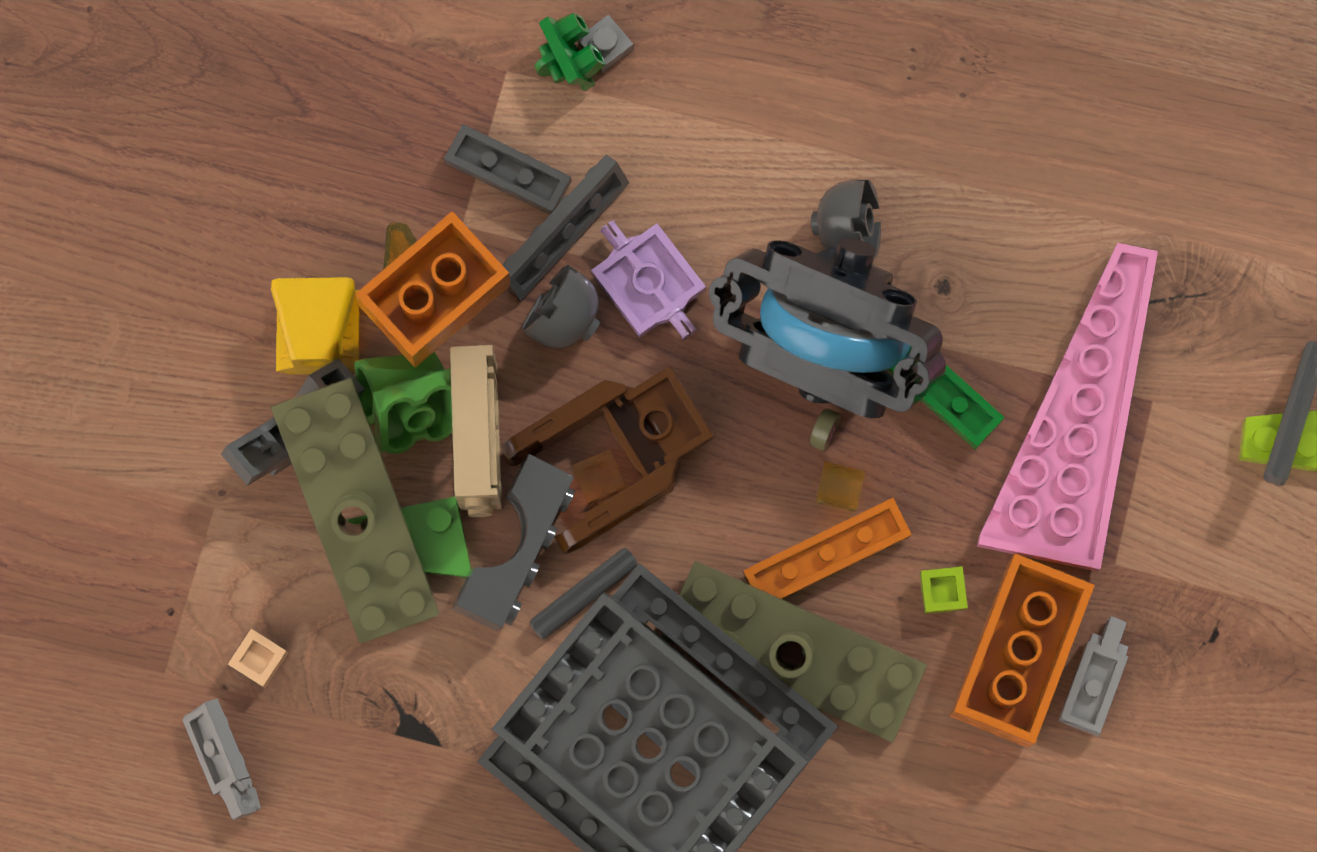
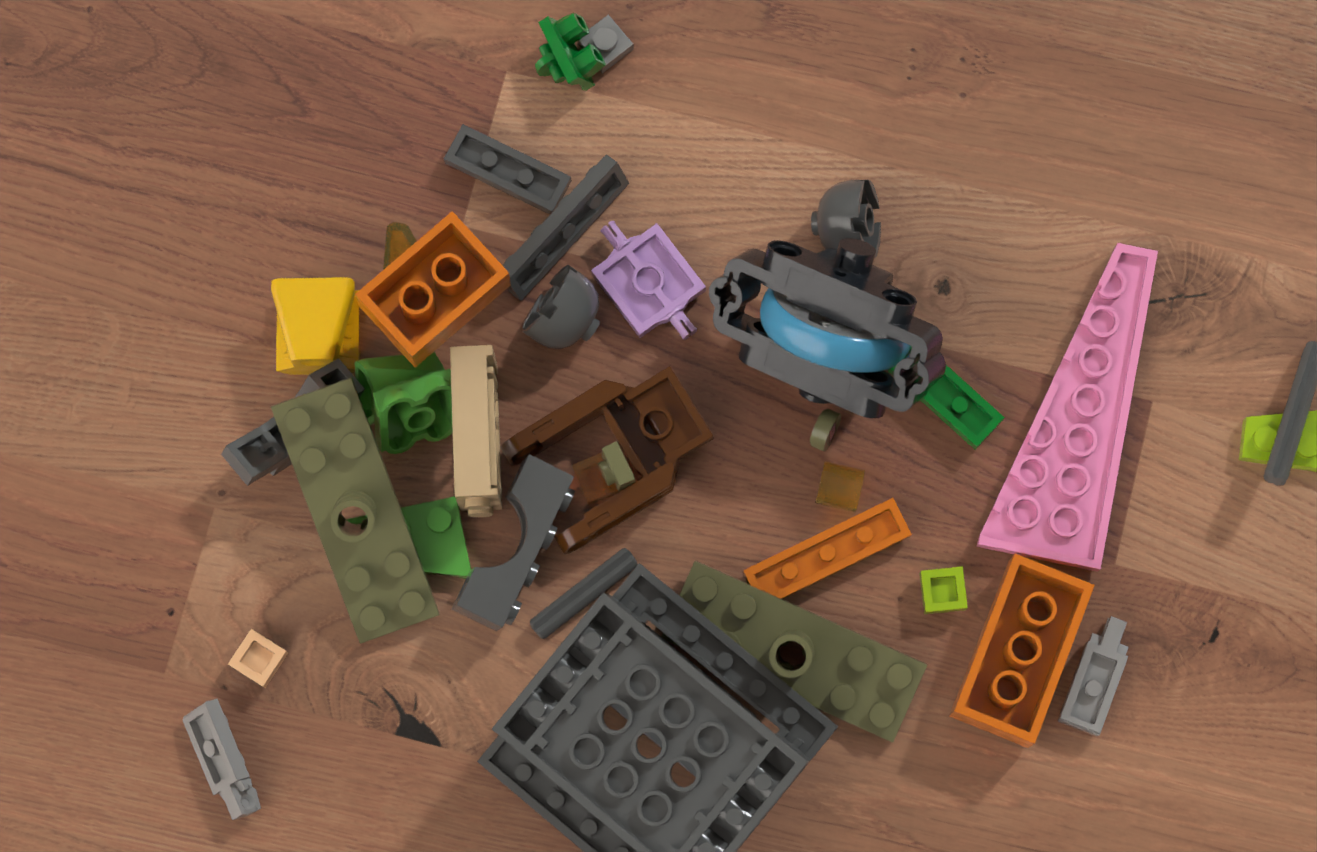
(615, 467): none -> olive plate

